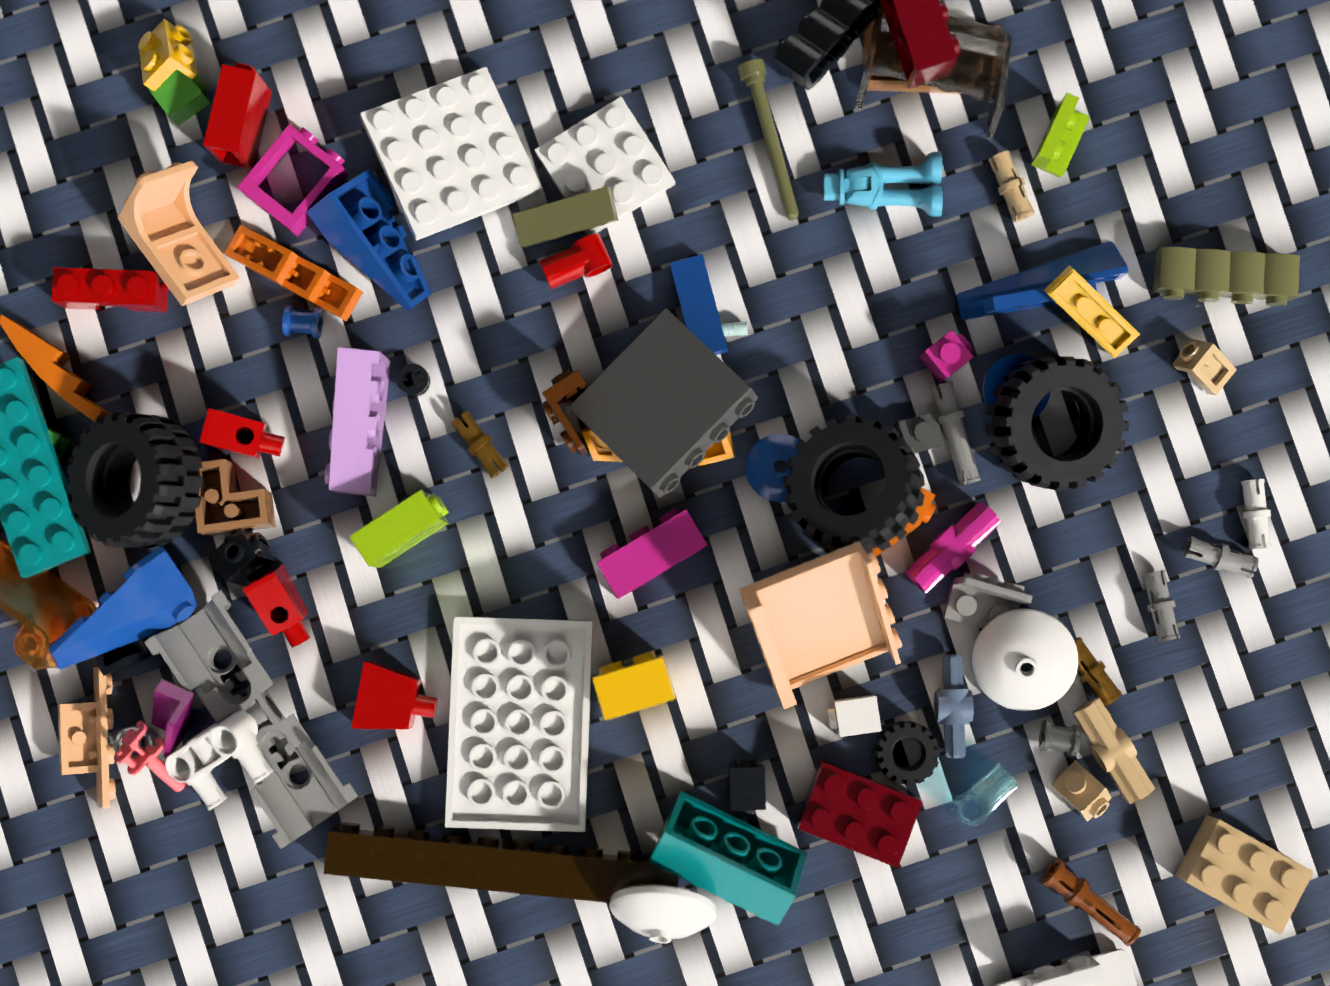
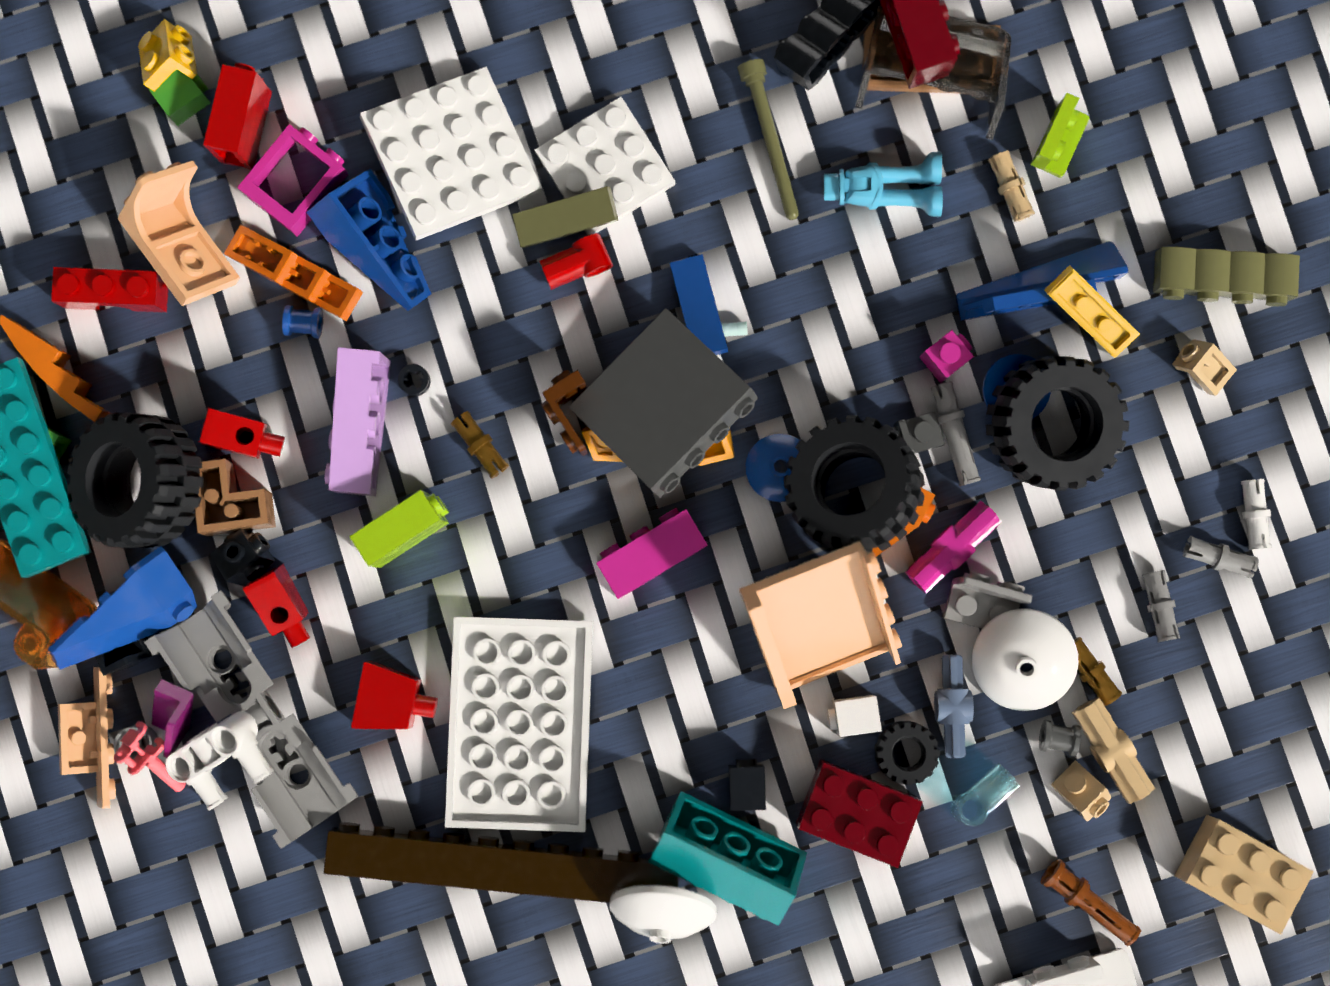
(633, 686): yellow brick -> none

